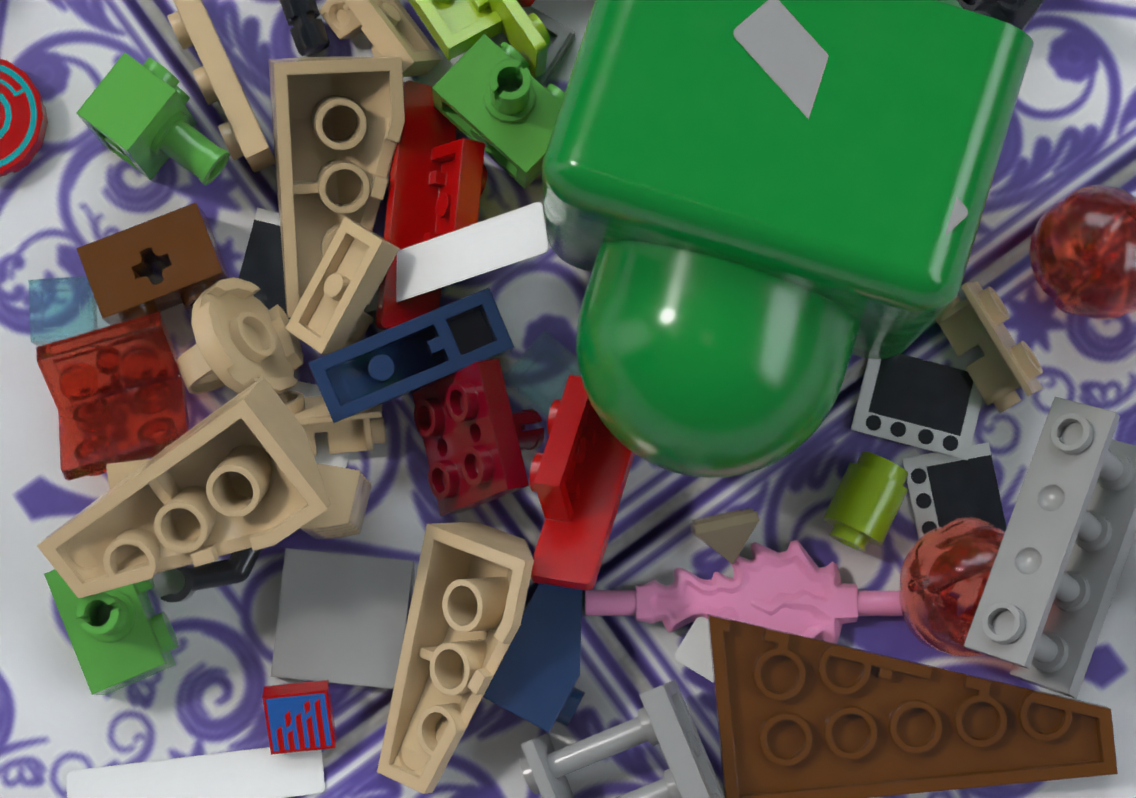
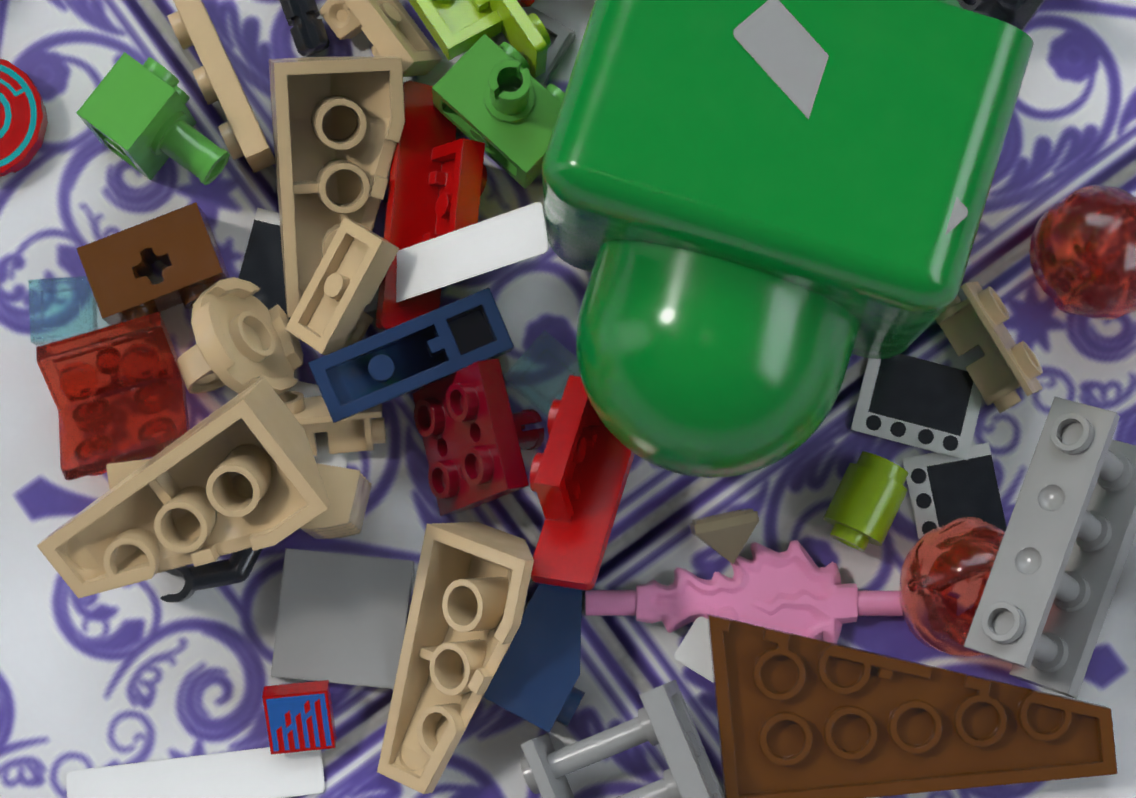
(115, 633): bright green brick -> none

